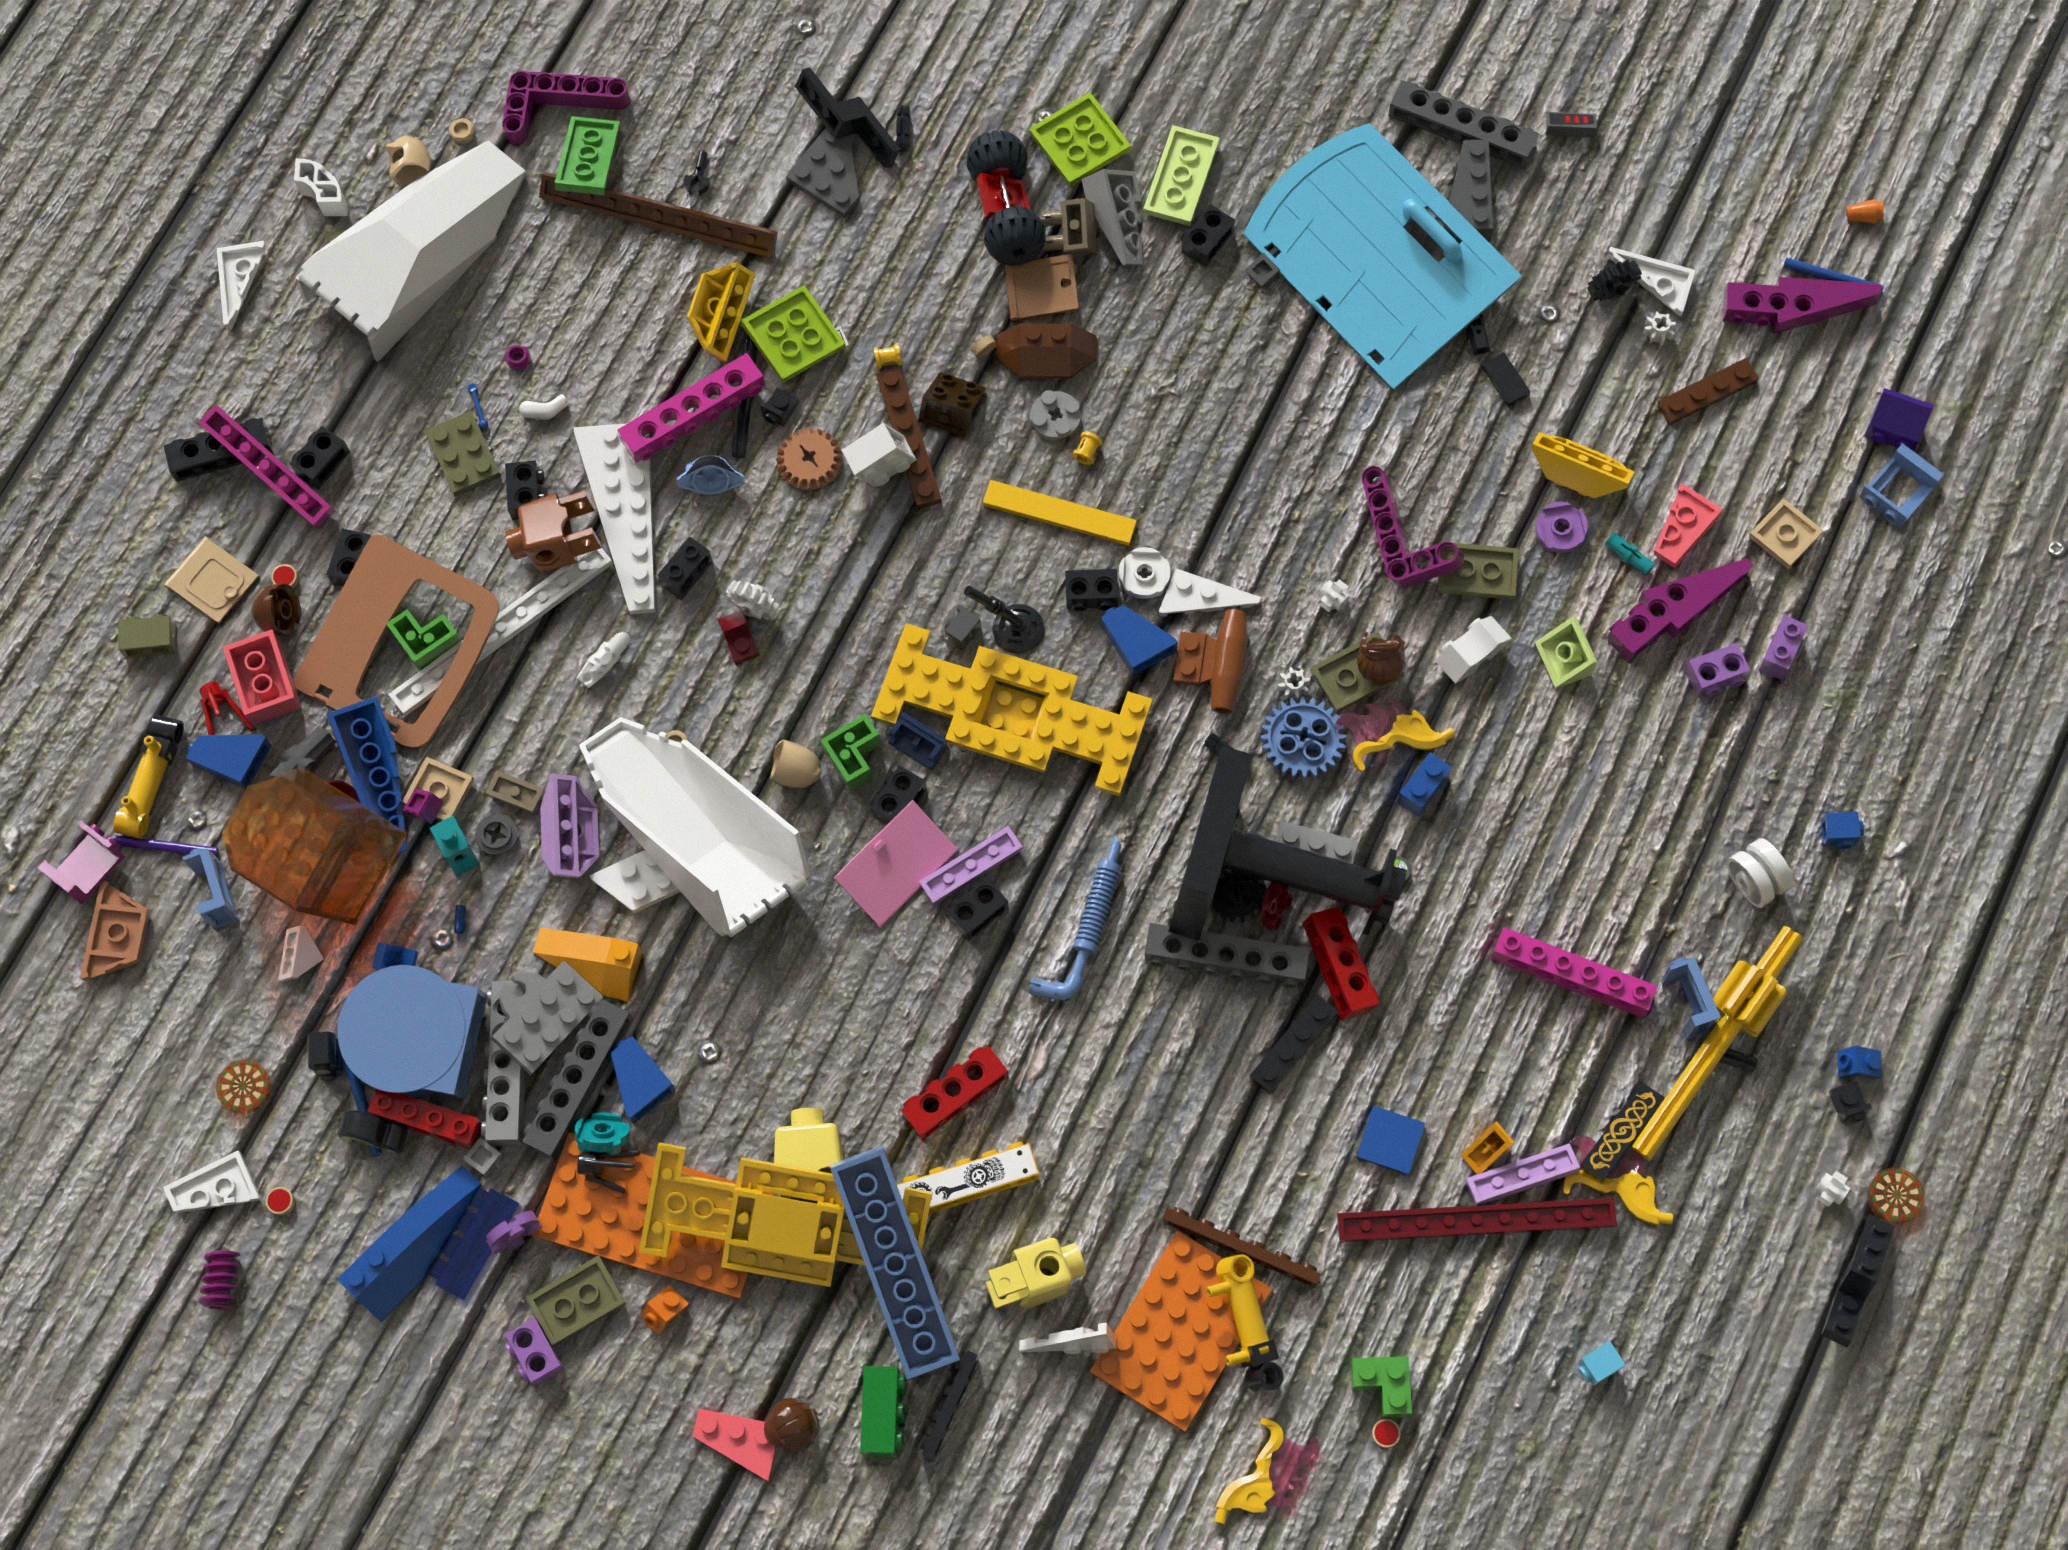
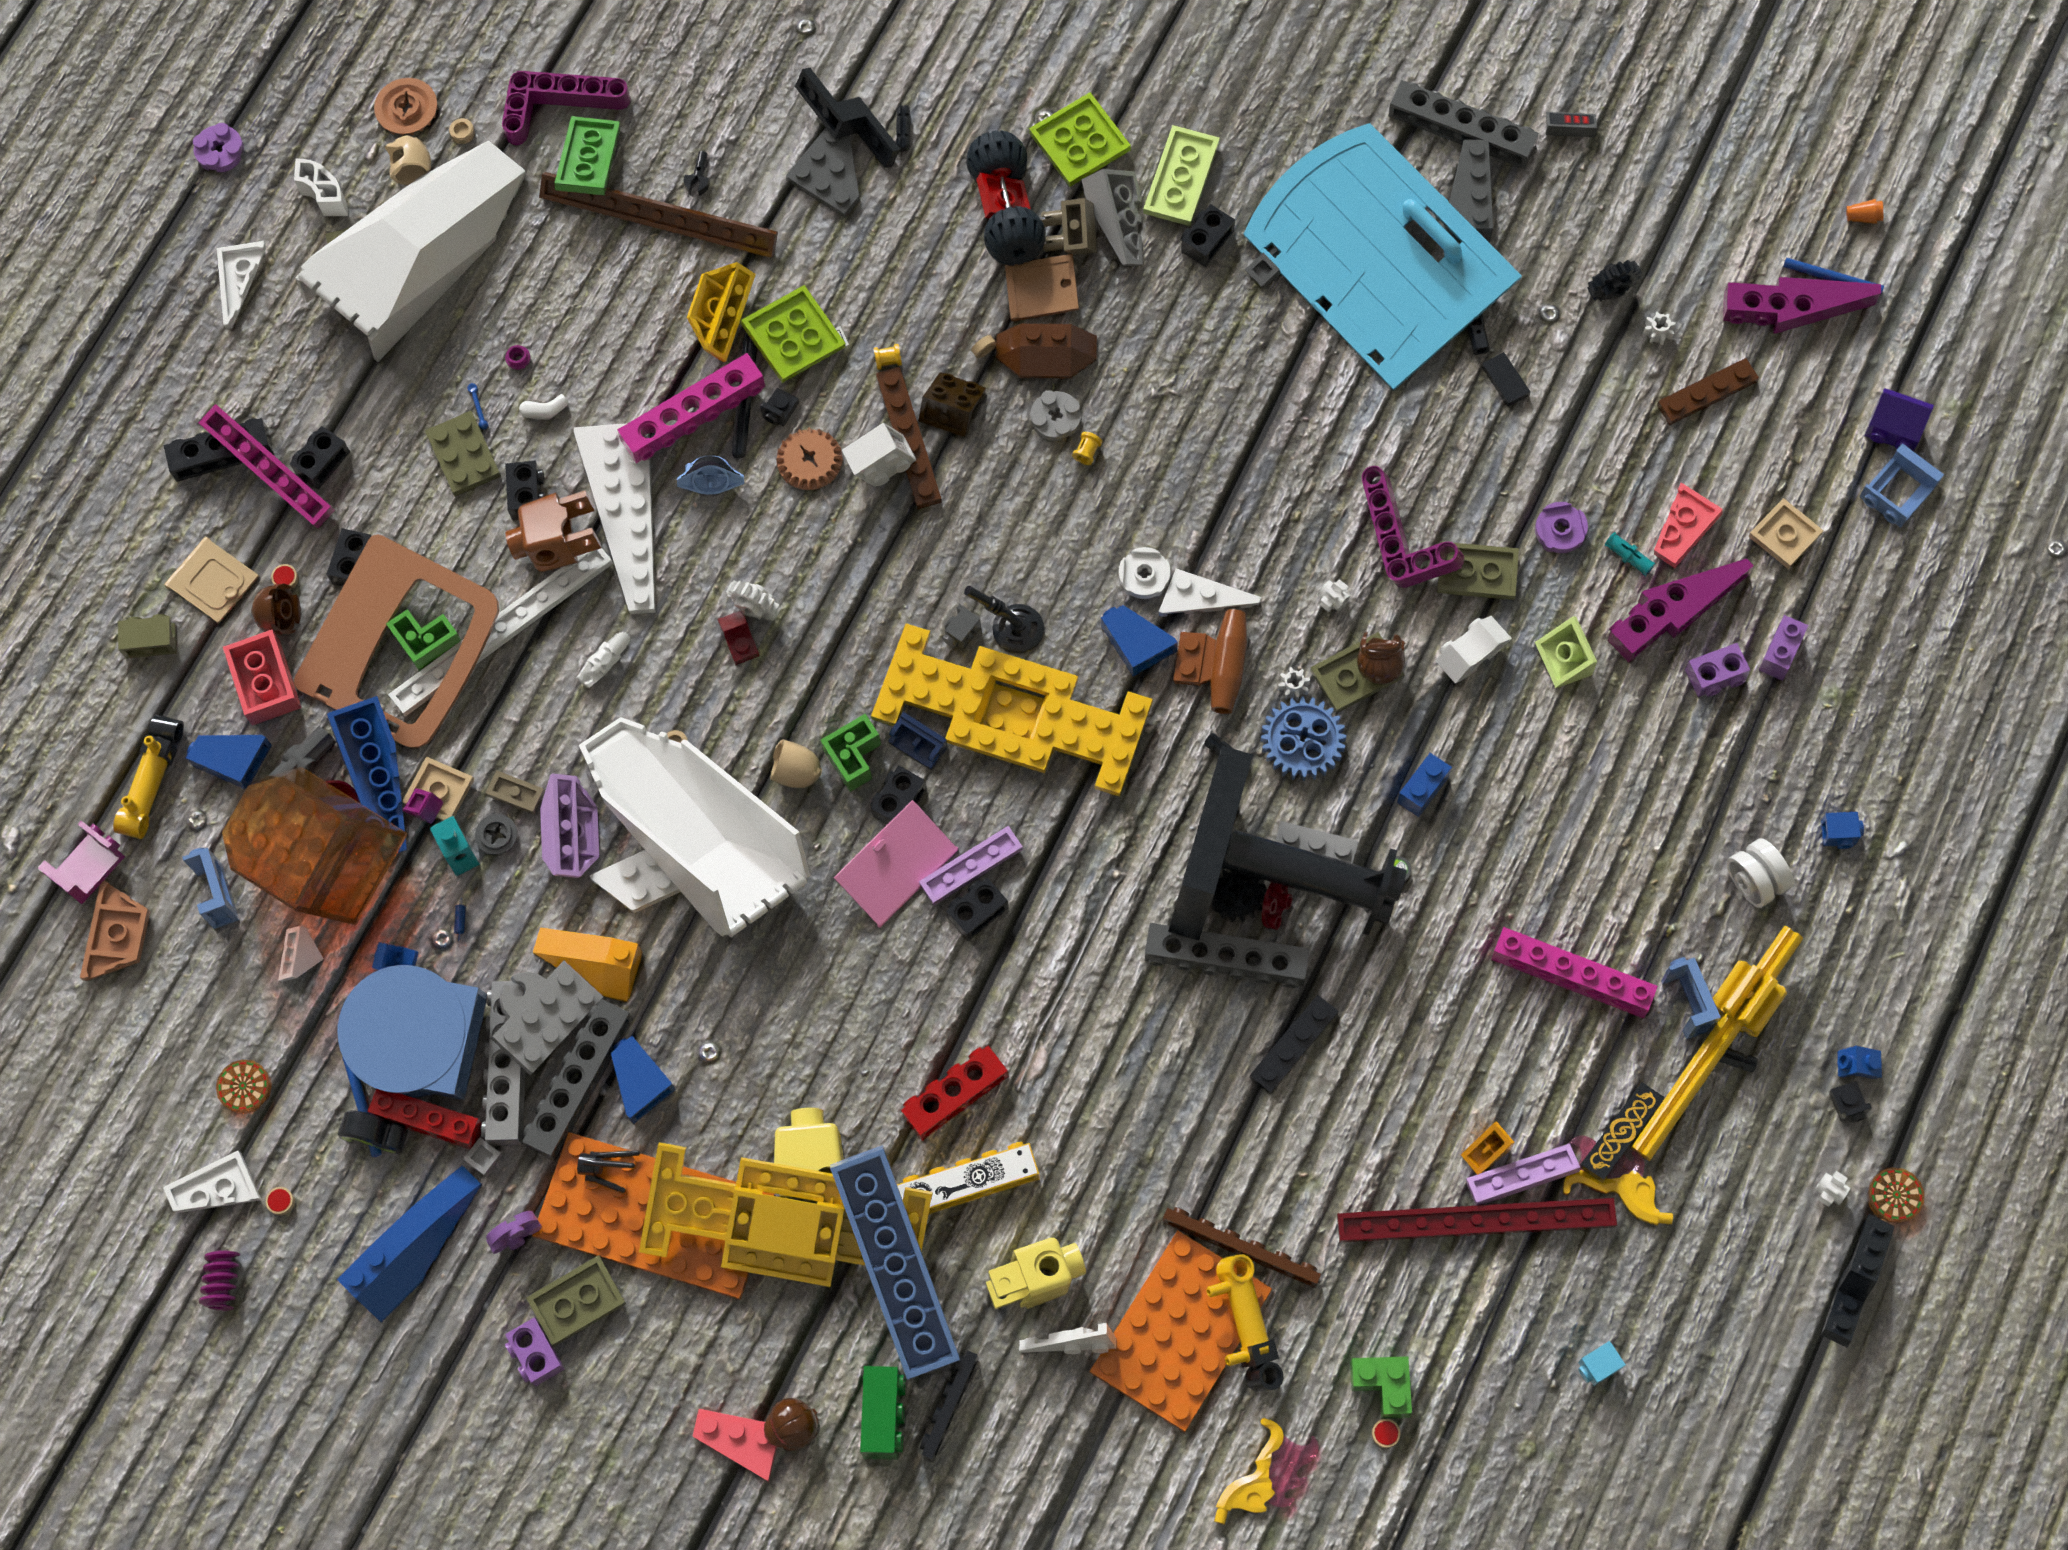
(158, 845): dark purple bar -> none
(213, 698): red plant -> none
(218, 135): none -> medium lavender plate
(324, 1055): black brick -> none
(394, 97): none -> nougat gear
(472, 1250): clear blue windscreen -> none
(602, 1133): teal plate -> none
(663, 1309): orange bracket -> none
(685, 568): black brick -> none
(1059, 512): yellow tile -> none
(1089, 929): medium blue piece -> none
(1091, 582): black brick -> none
(1338, 977): red brick -> none
(1386, 726): piece -> none
(1390, 1140): blue tile -> none
(1579, 466): yellow wedge -> none
(1662, 279): white wing -> none

